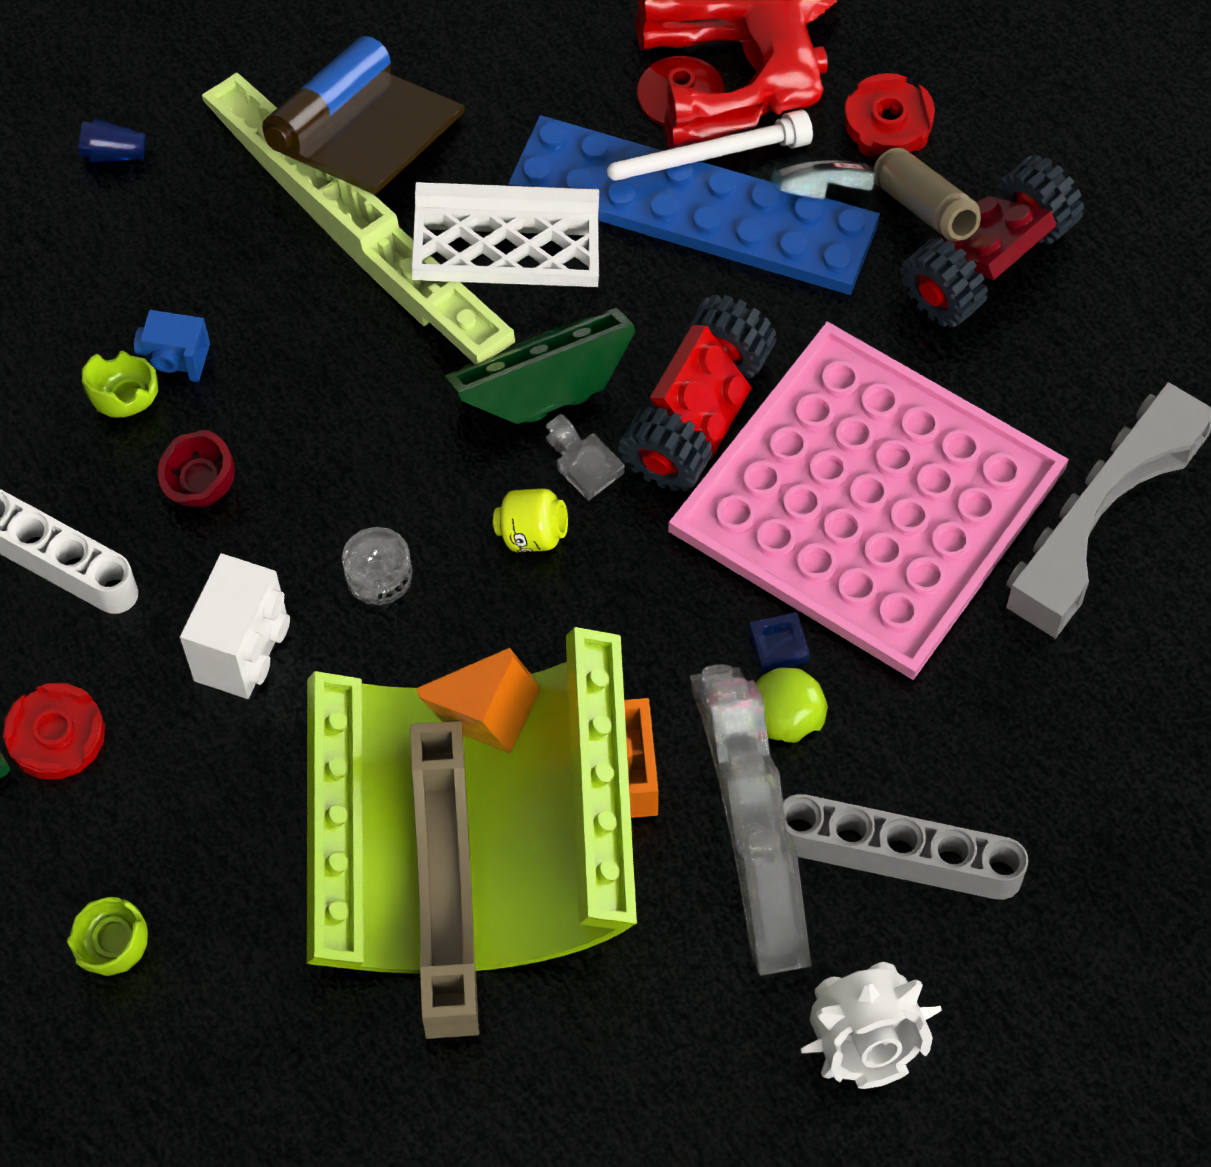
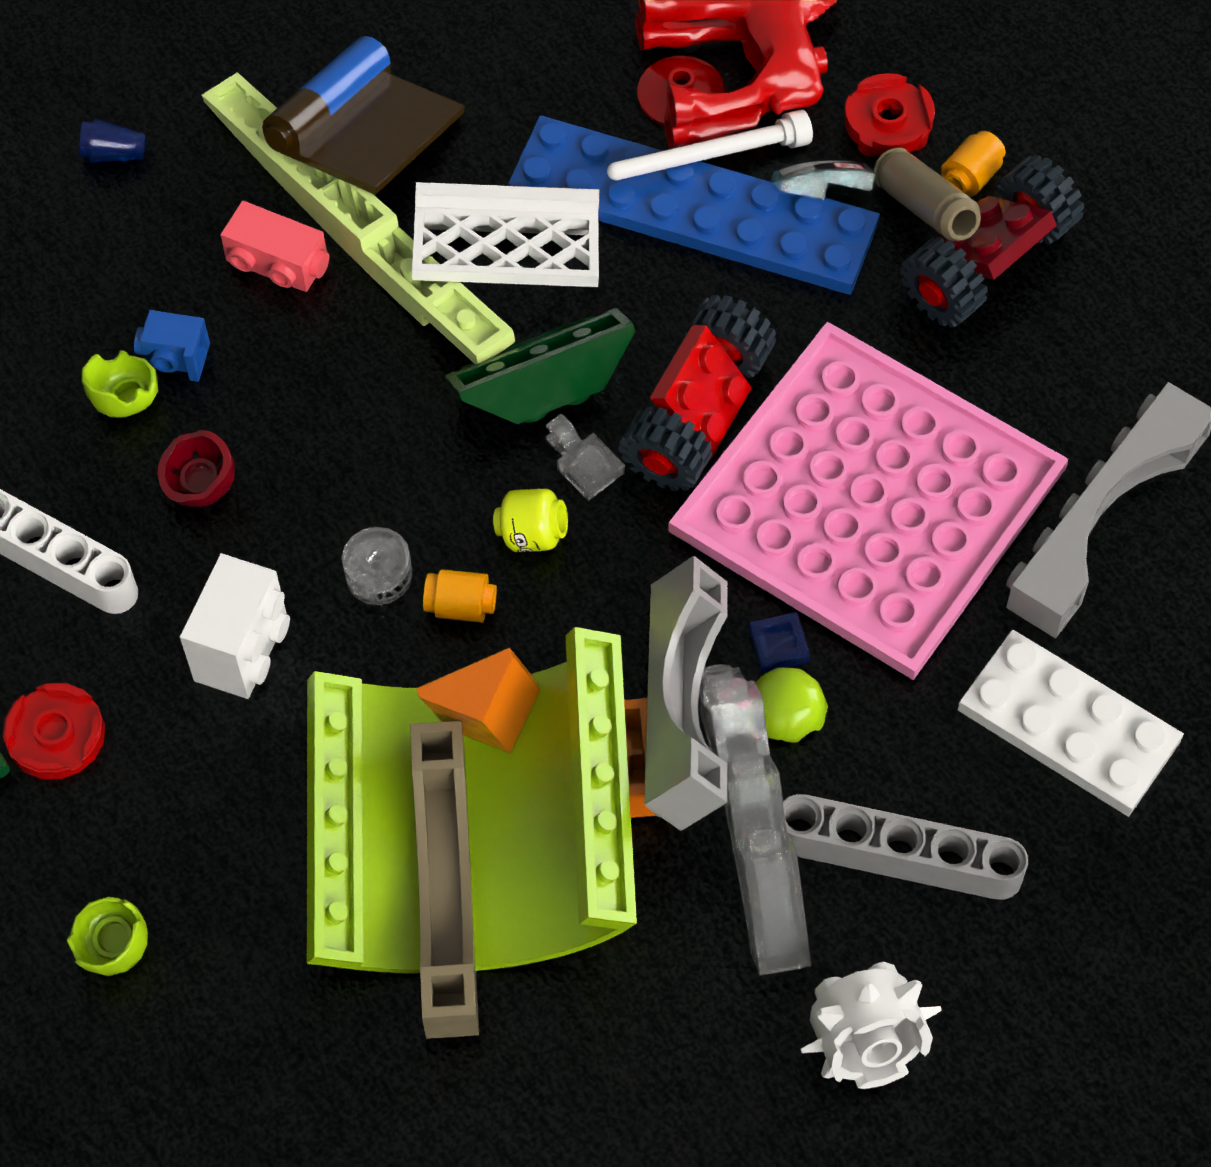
(275, 247): none -> coral brick
(459, 595): none -> light orange brick
(681, 771): none -> light grey arch
(974, 162): none -> light orange brick
(1070, 722): none -> white plate

